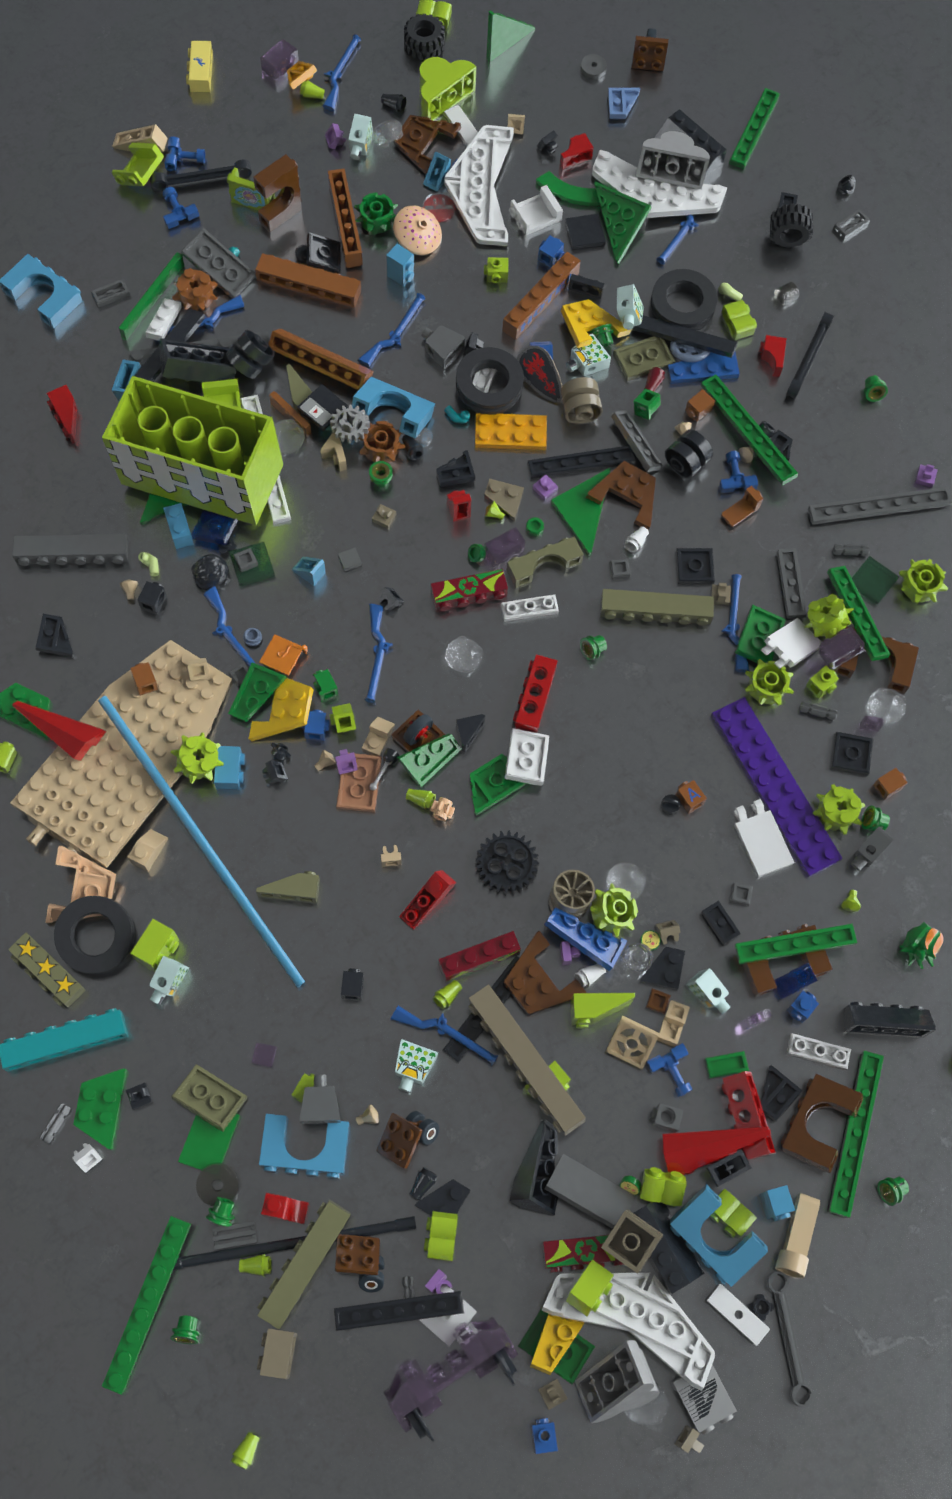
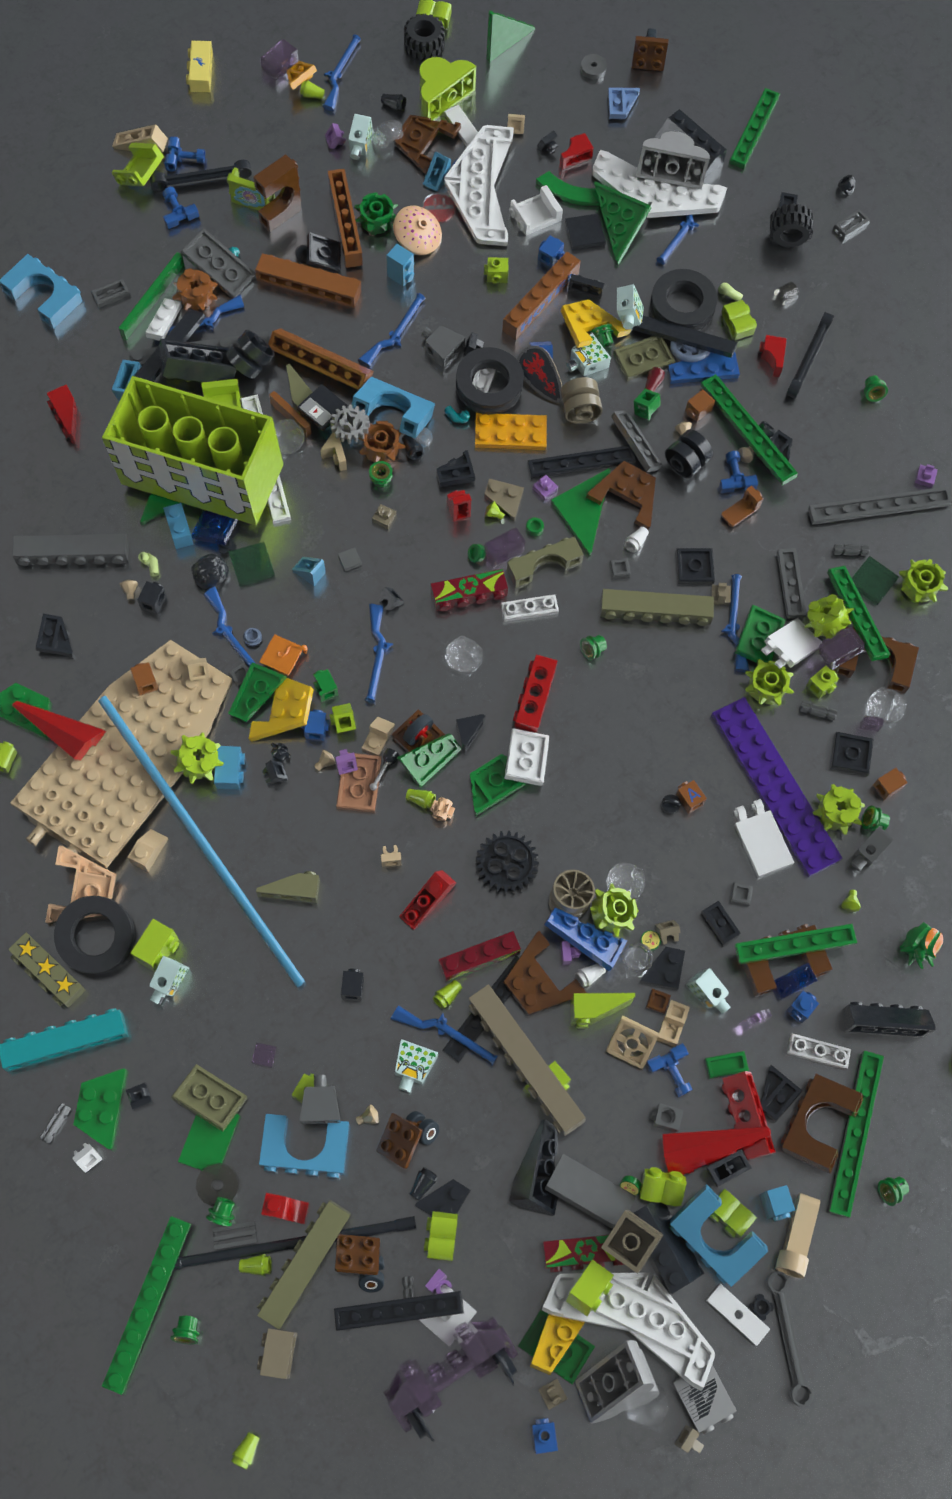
(245, 560): dark grey tile -> none

